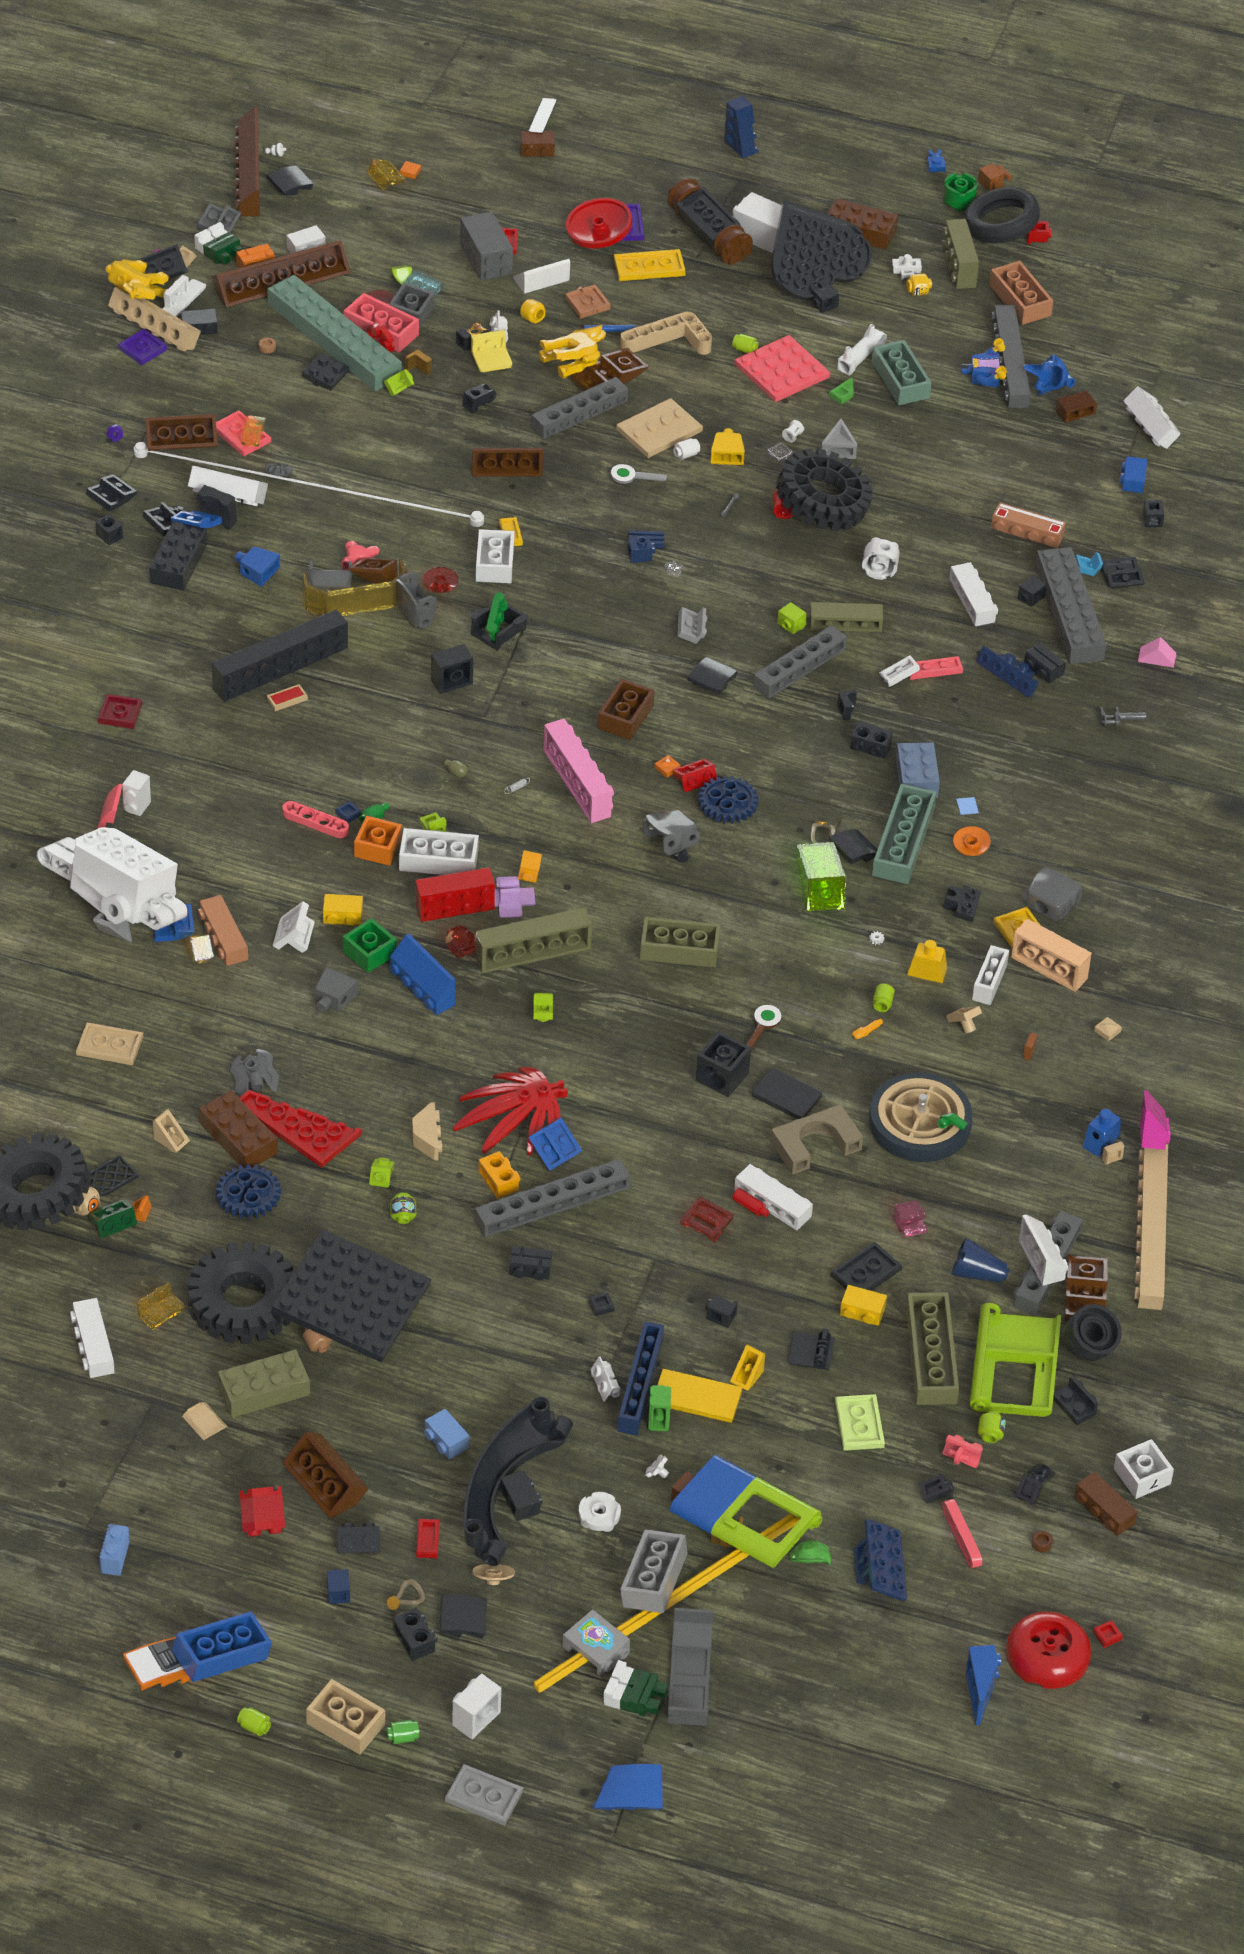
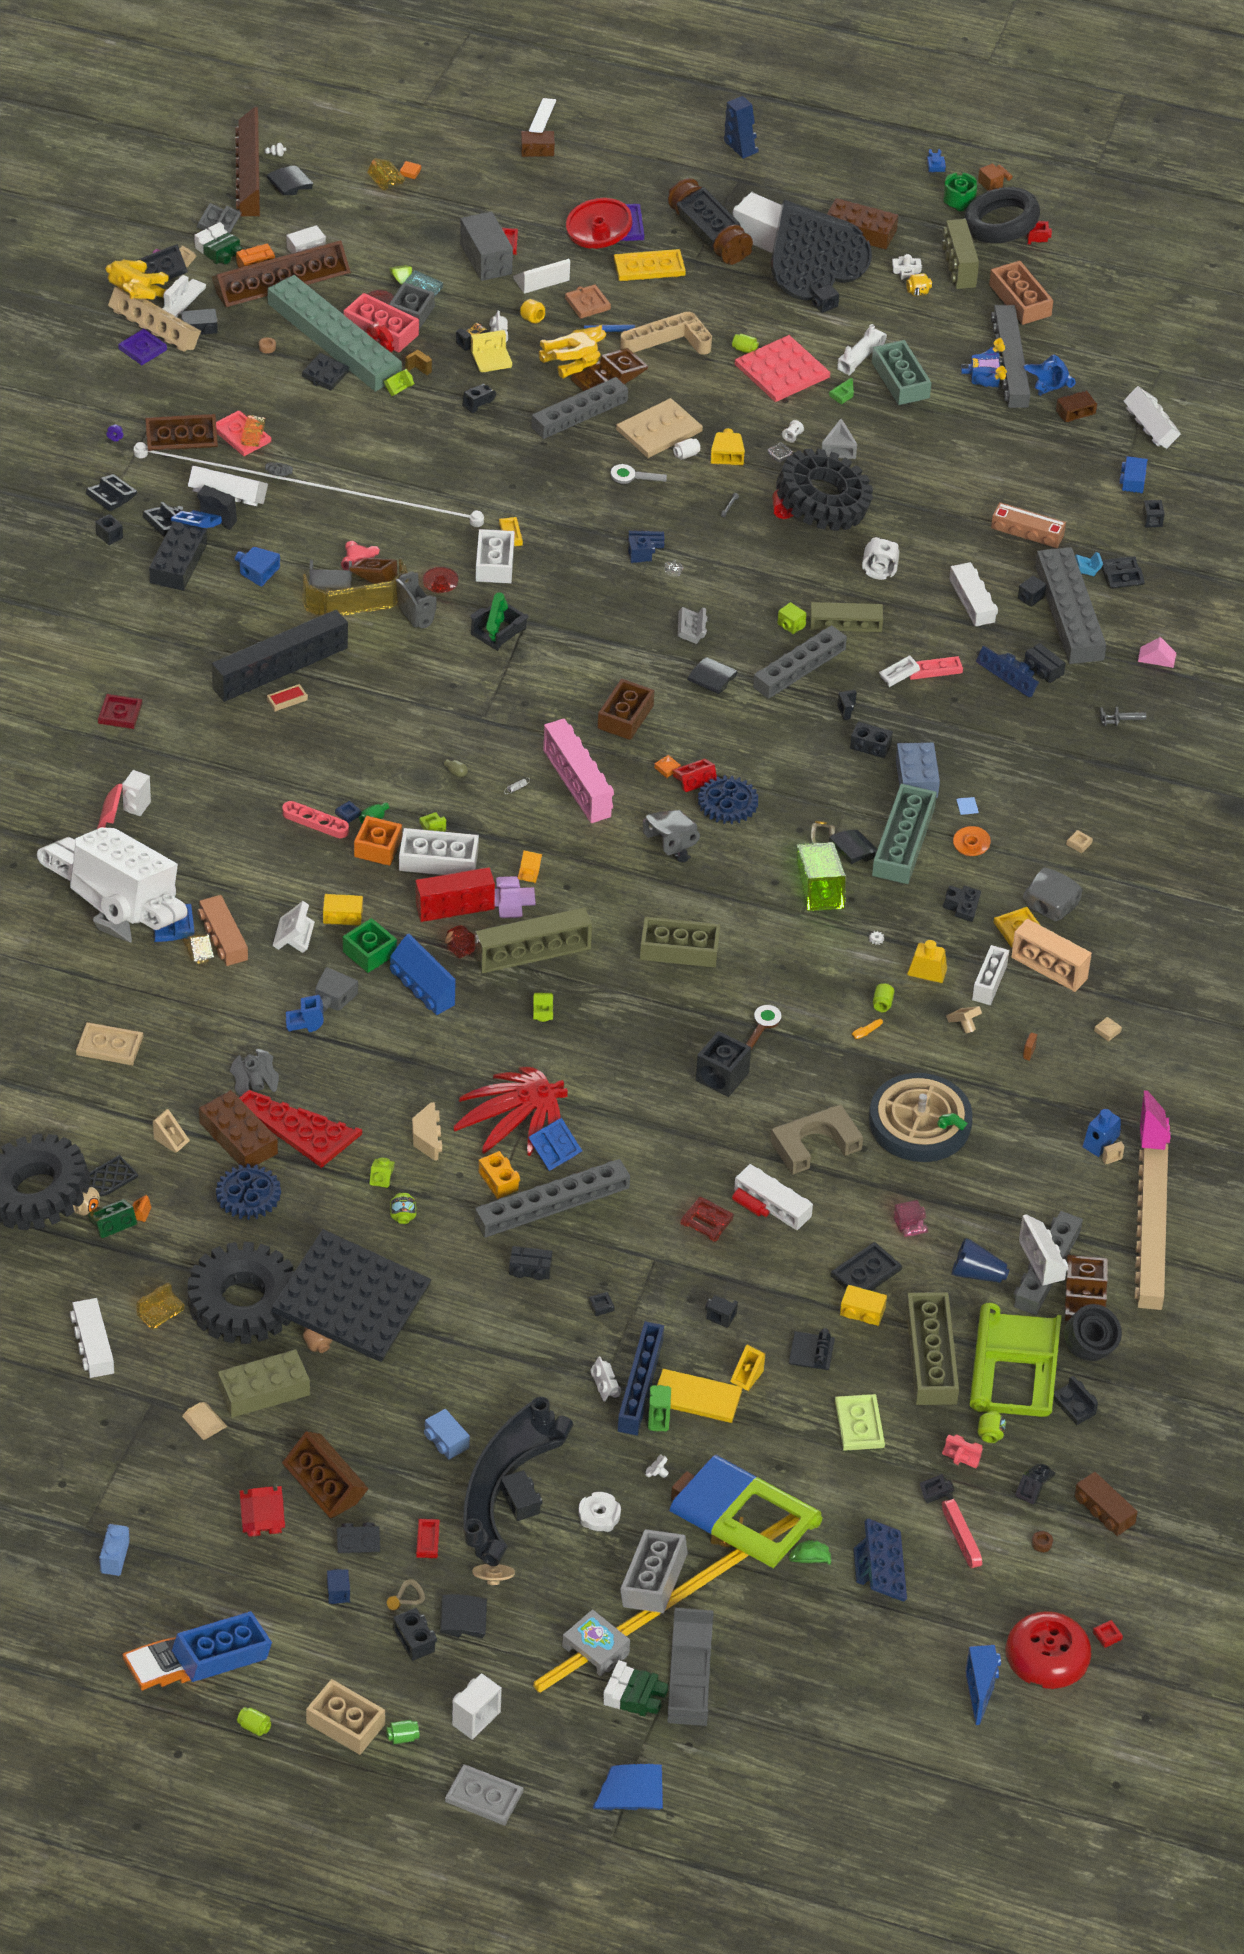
(309, 1016): none -> blue brick
(452, 668): black brick -> none
(507, 462): reddish brown slope -> none
(786, 1094): black tile -> none
(1079, 841): none -> tan tile
(1143, 1469): white brick -> none

